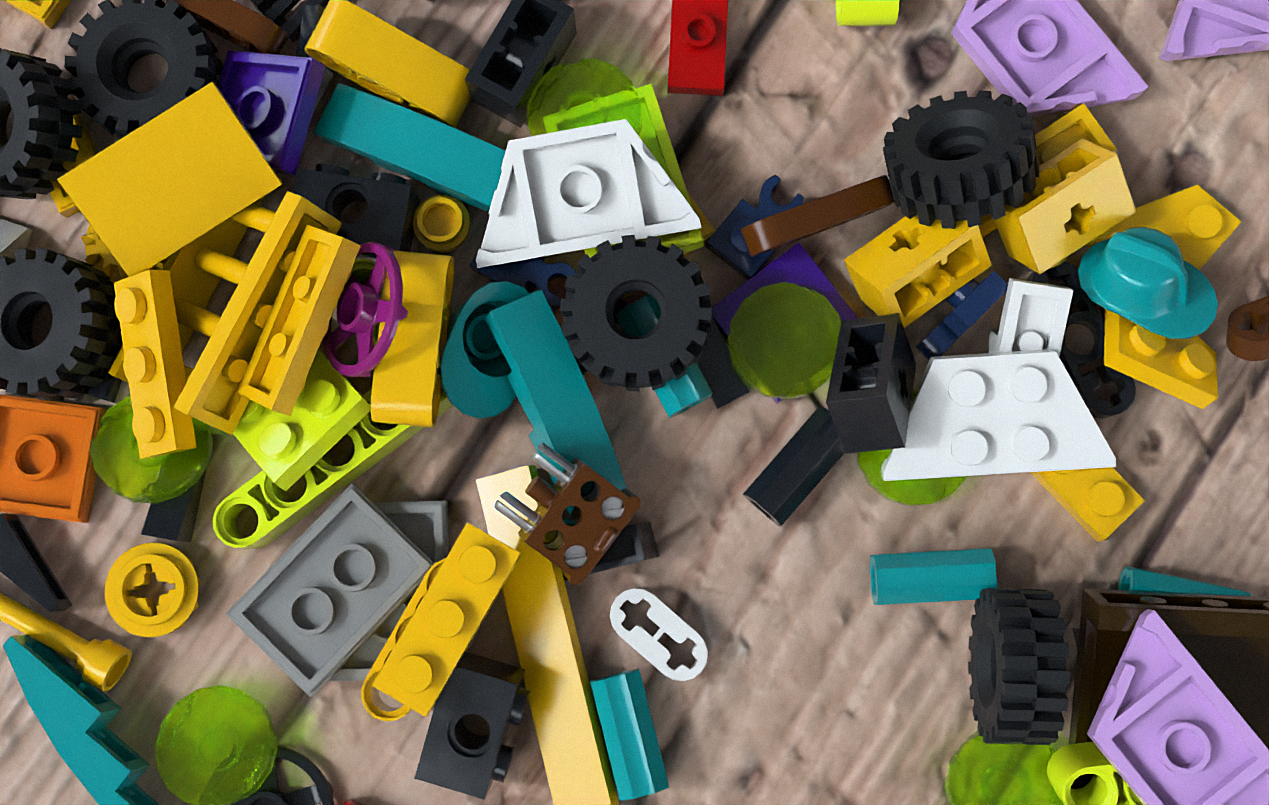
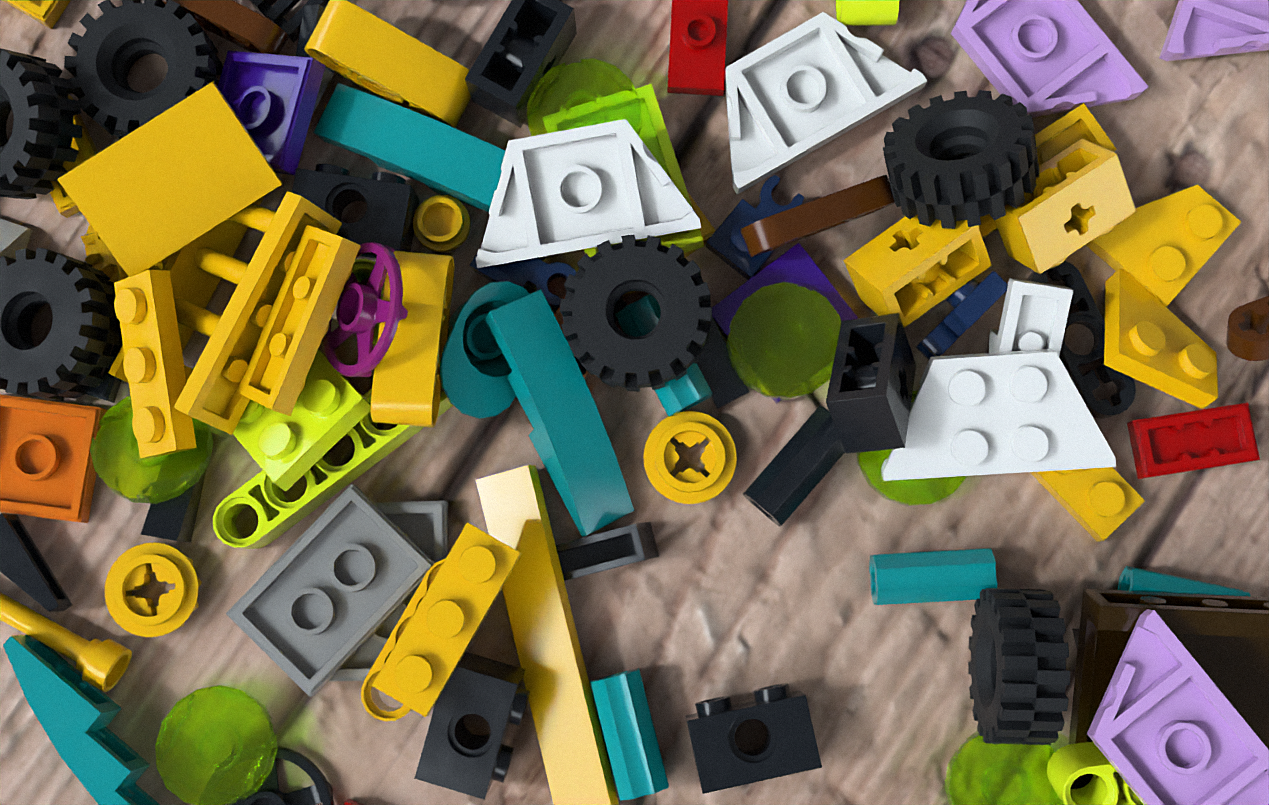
(584, 534): reddish brown piece -> none
(649, 645): white beam -> none
(689, 429): none -> yellow gear
(786, 751): none -> black brick
(805, 94): none -> white wing
(1149, 283): teal piece -> none
(1193, 440): none -> red plate

